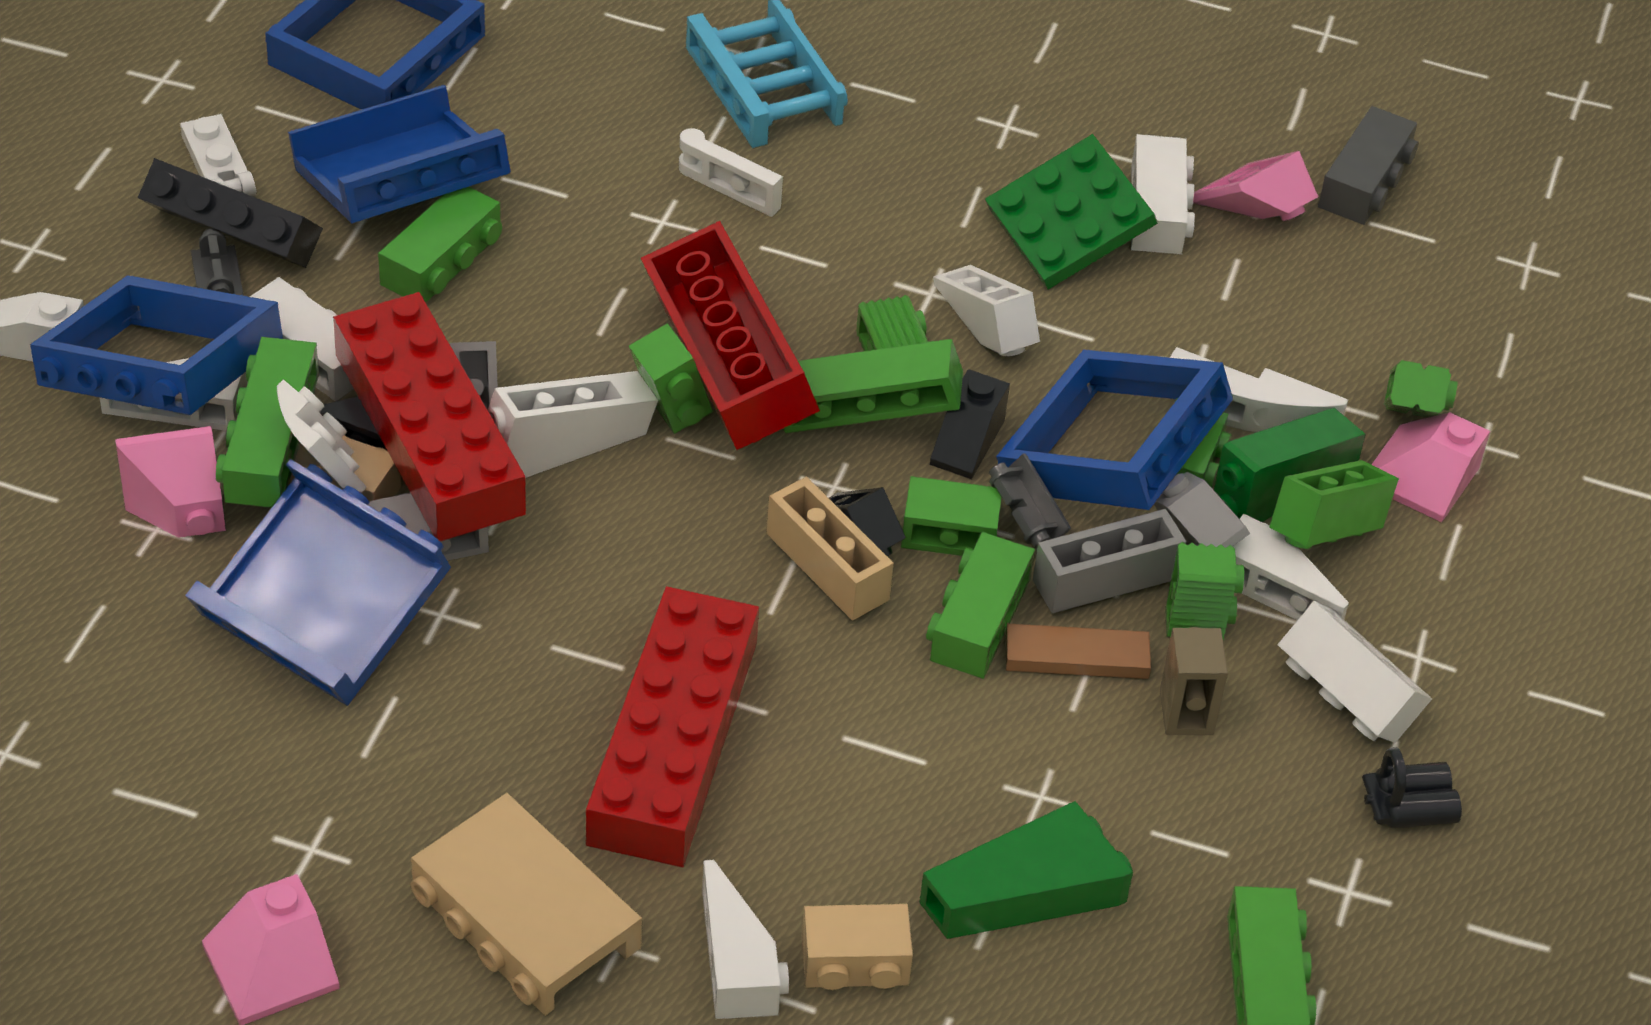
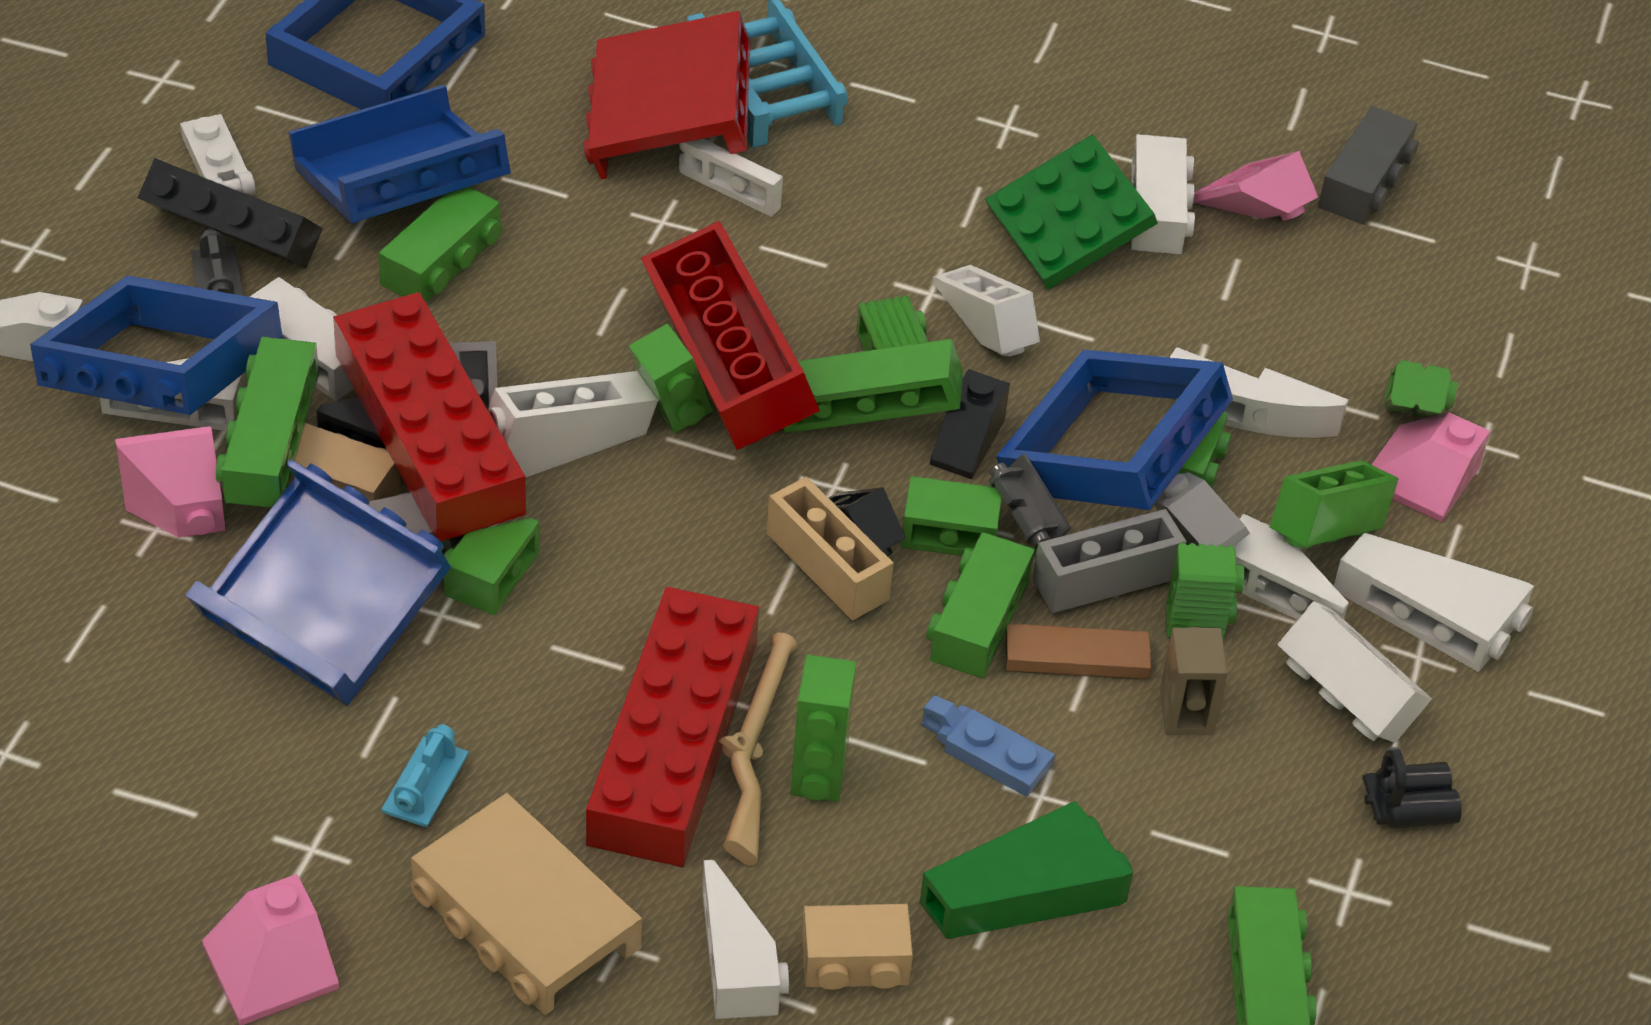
(319, 434): white slope -> none
(426, 778): none -> medium azure hinge
(491, 563): none -> bright green slope
(669, 88): none -> red panel
(743, 834): none -> tan piece
(822, 727): none -> bright green brick
(987, 745): none -> medium blue hinge
(1256, 464): green slope -> none
(1436, 598): none -> white slope

